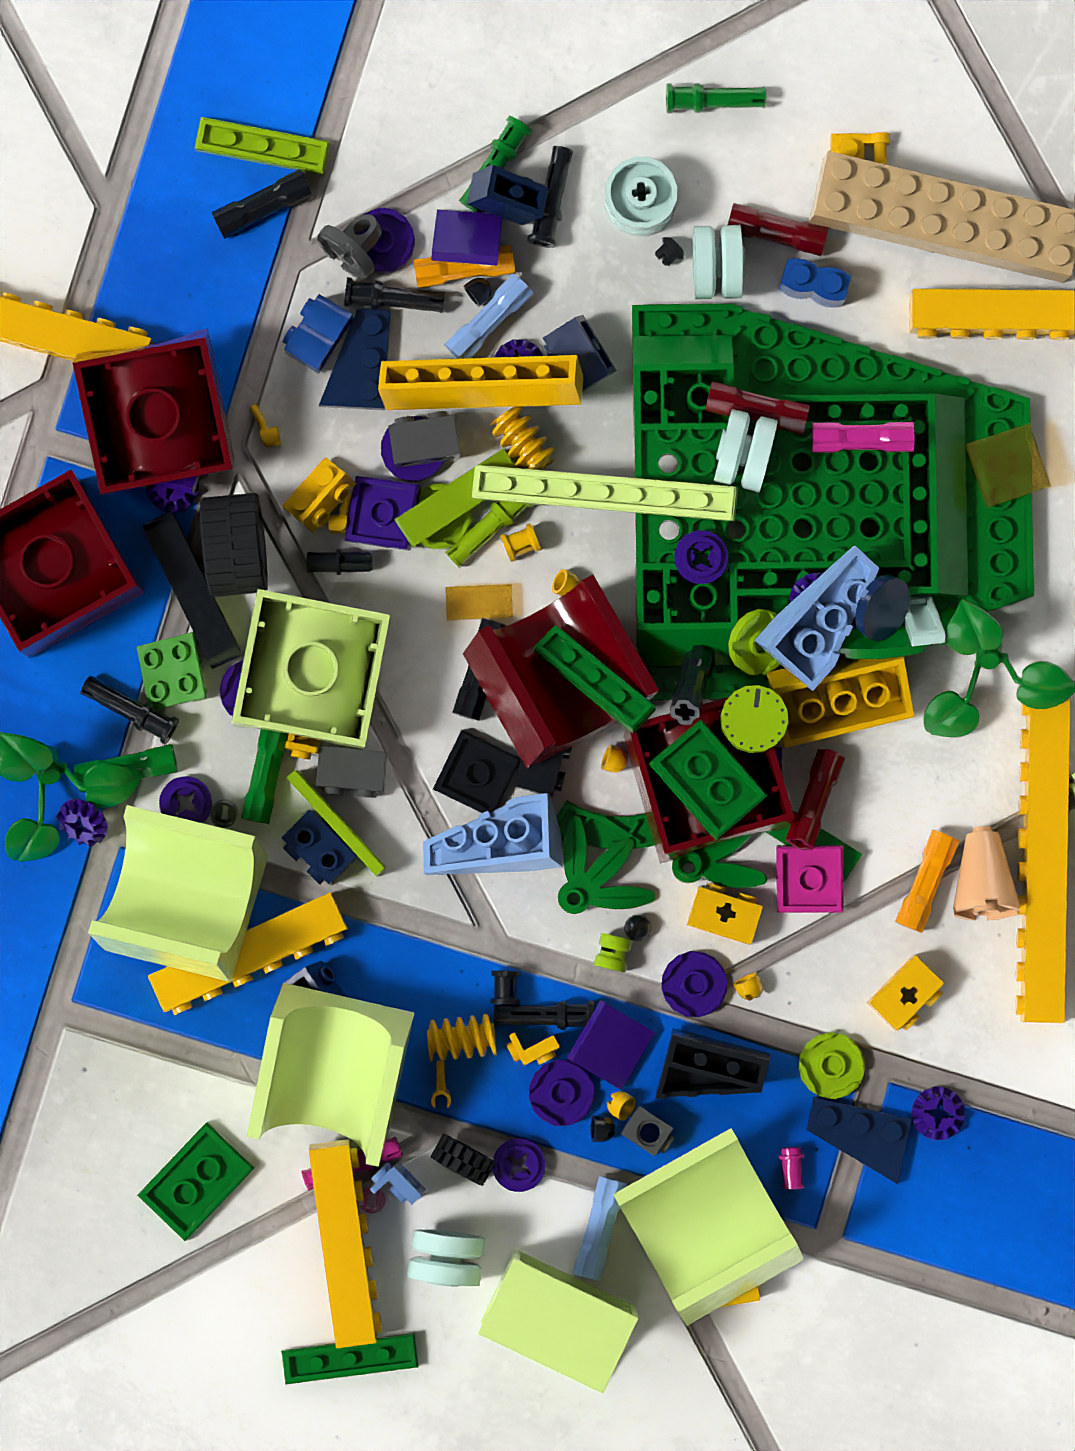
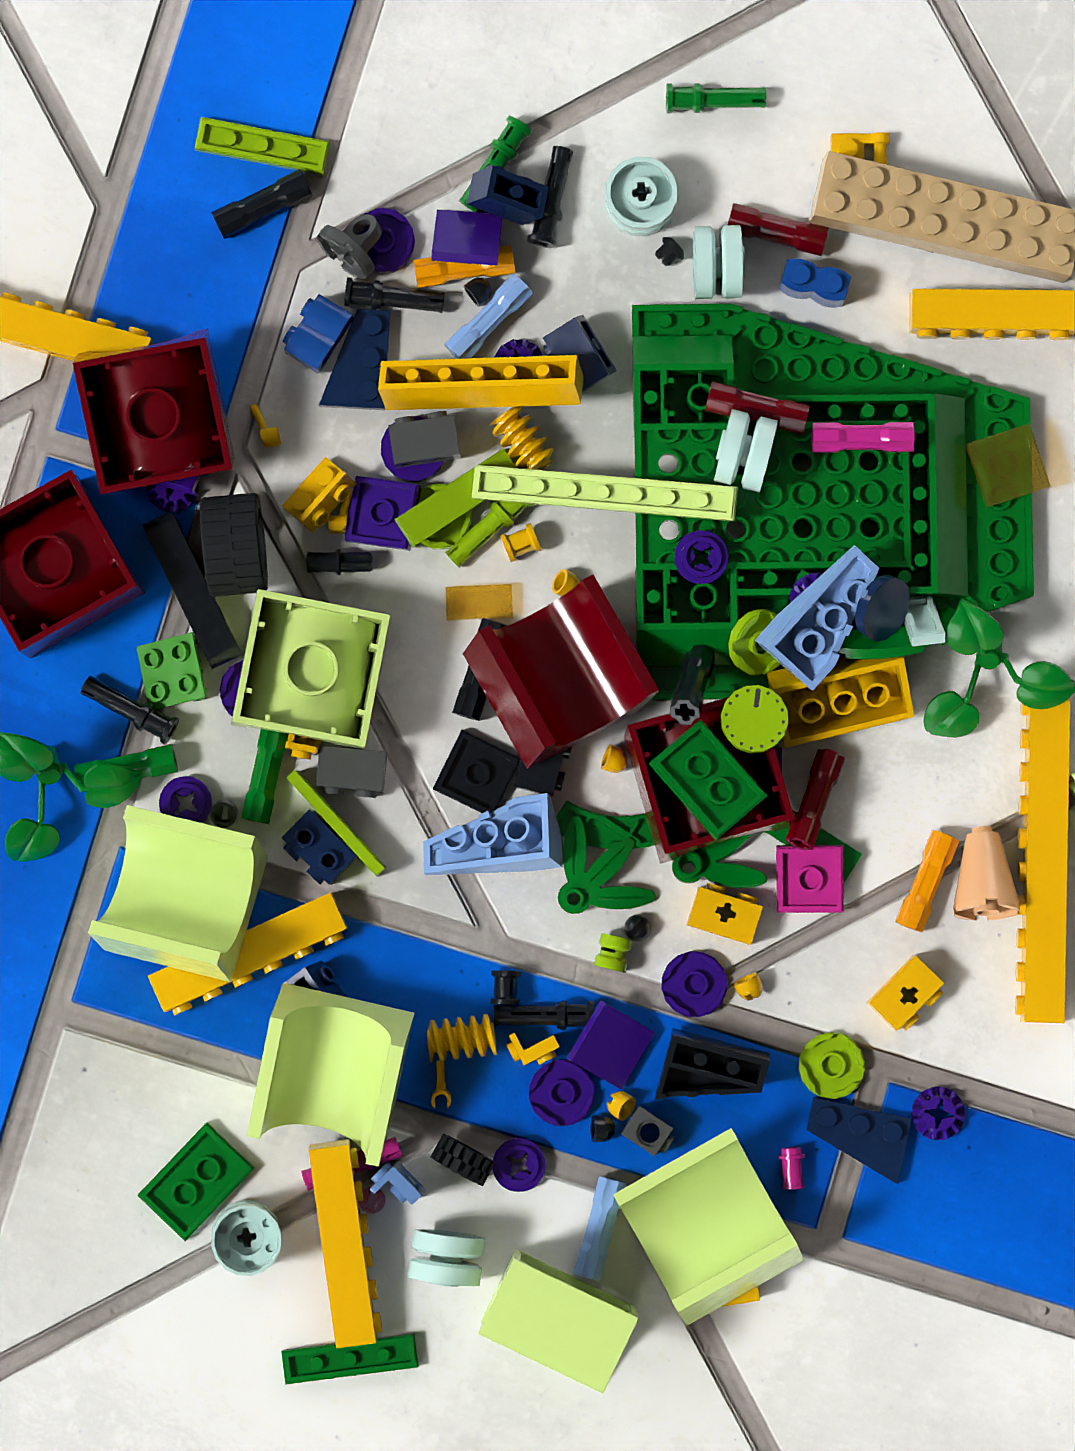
(91, 818): dark purple gear -> none
(232, 1252): none -> light aqua wheel
(594, 679): green tile -> none

